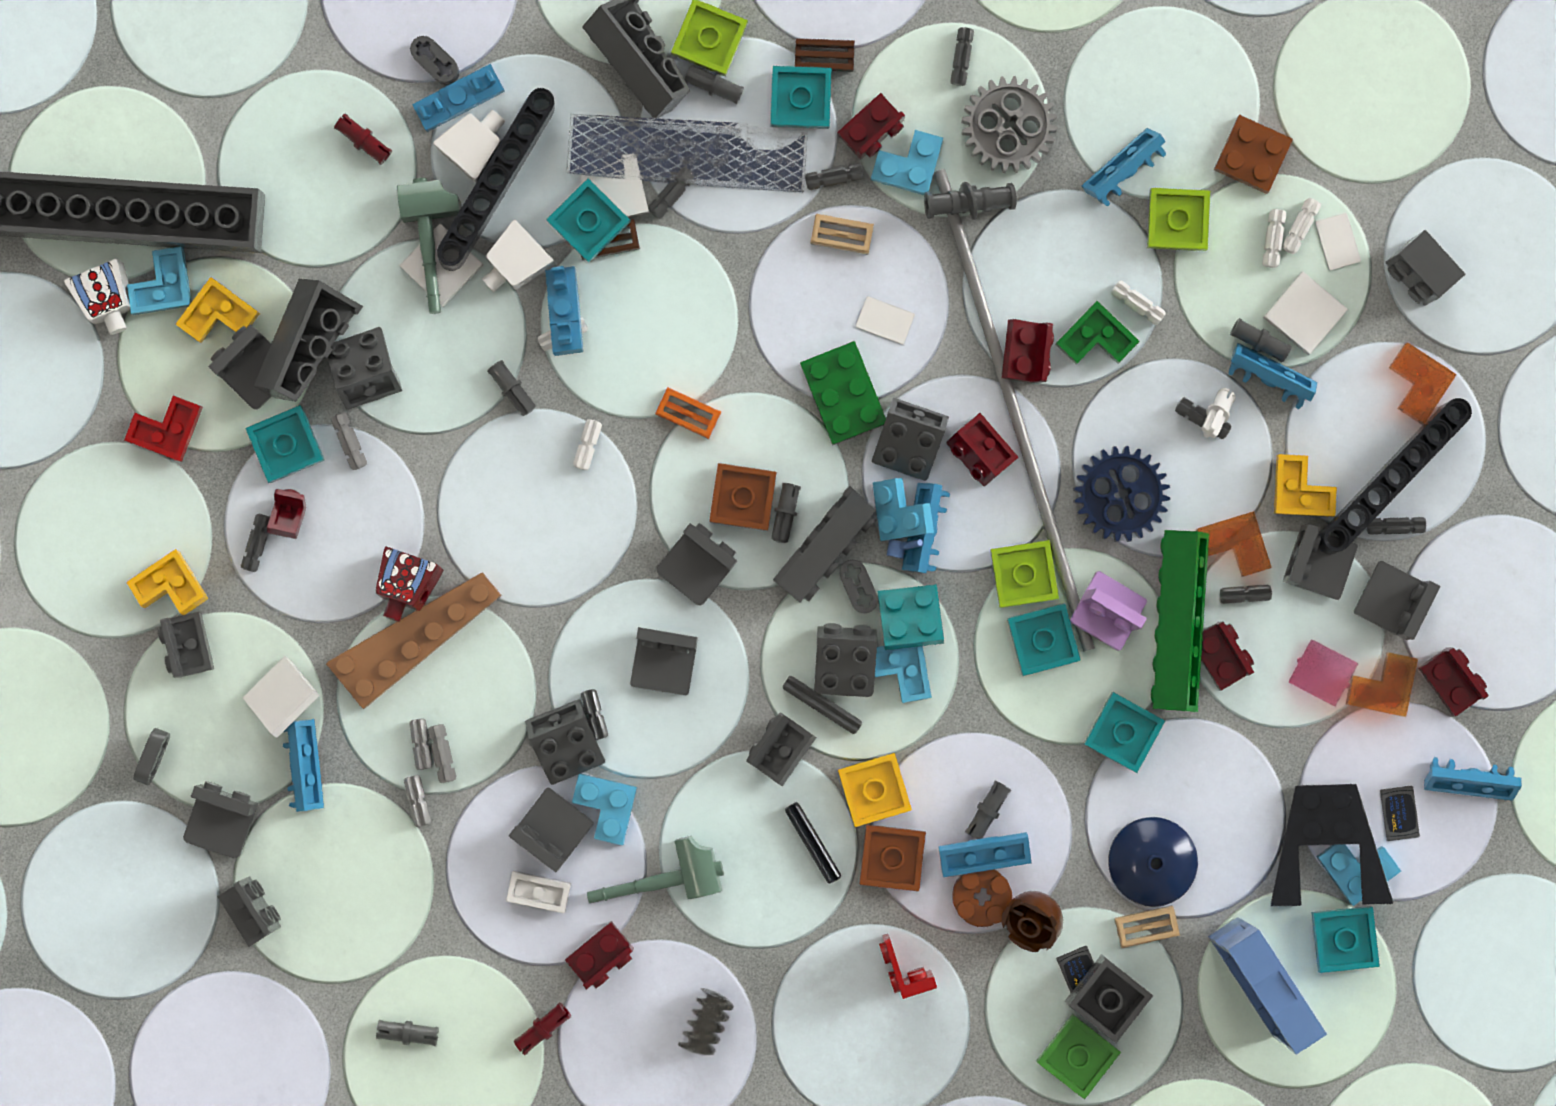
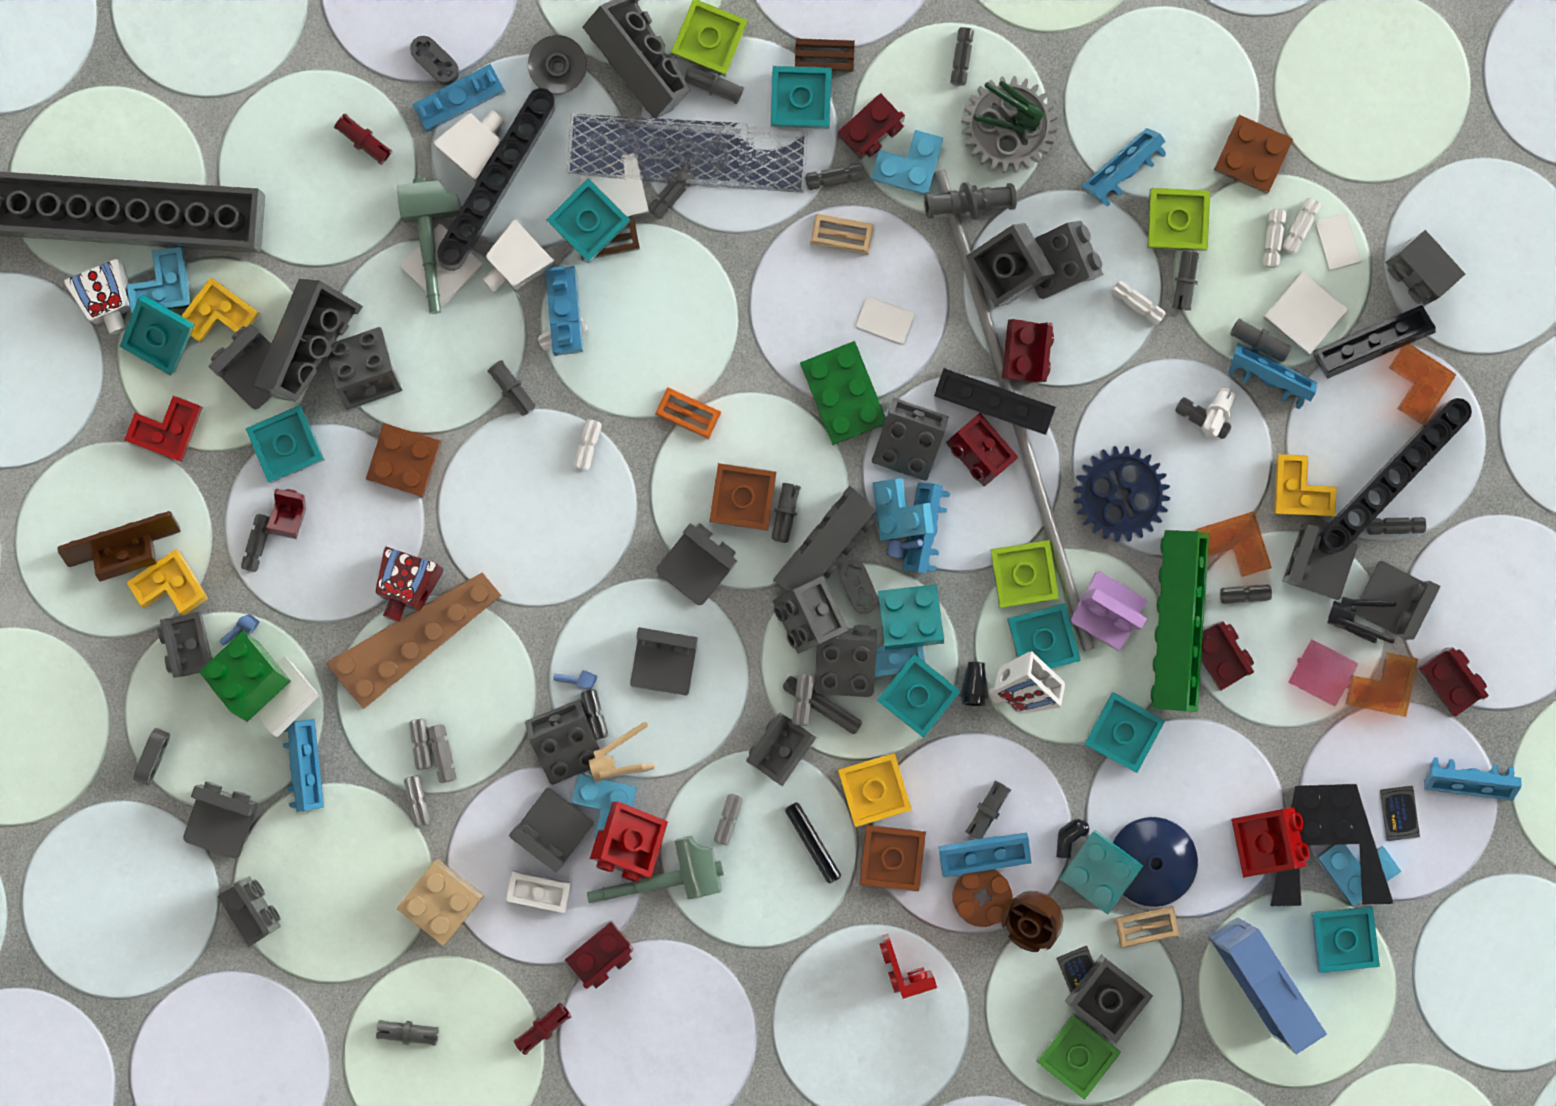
(120, 548): none -> reddish brown bracket
(157, 335): none -> teal plate
(244, 676): none -> green brick
(247, 623): none -> medium blue hand
(348, 441): light grey axle -> none
(403, 460): none -> dark orange plate
(440, 902): none -> tan brick
(555, 50): none -> dark grey dish
(585, 680): none -> medium blue hand
(605, 767): none -> tan plant
(629, 842): none -> red plate
(707, 1023): clear smoke piece -> none
(726, 825): none -> light grey piece
(802, 705): none -> light grey piece
(809, 615): none -> dark grey bracket
(918, 695): none -> teal plate
(974, 685): none -> black cone
(995, 401): none -> black tile
(1010, 264): none -> dark grey brick
(1027, 115): none -> dark green plant
(1027, 685): none -> white torso
(1068, 834): none -> black arm
(1070, 257): none -> dark grey bracket
(1099, 328): green plate -> none
(1101, 872): none -> teal plate
(1186, 280): none -> dark grey axle
(1270, 842): none -> red plate
(1343, 617): none -> black plant
(1374, 341): none -> black tile

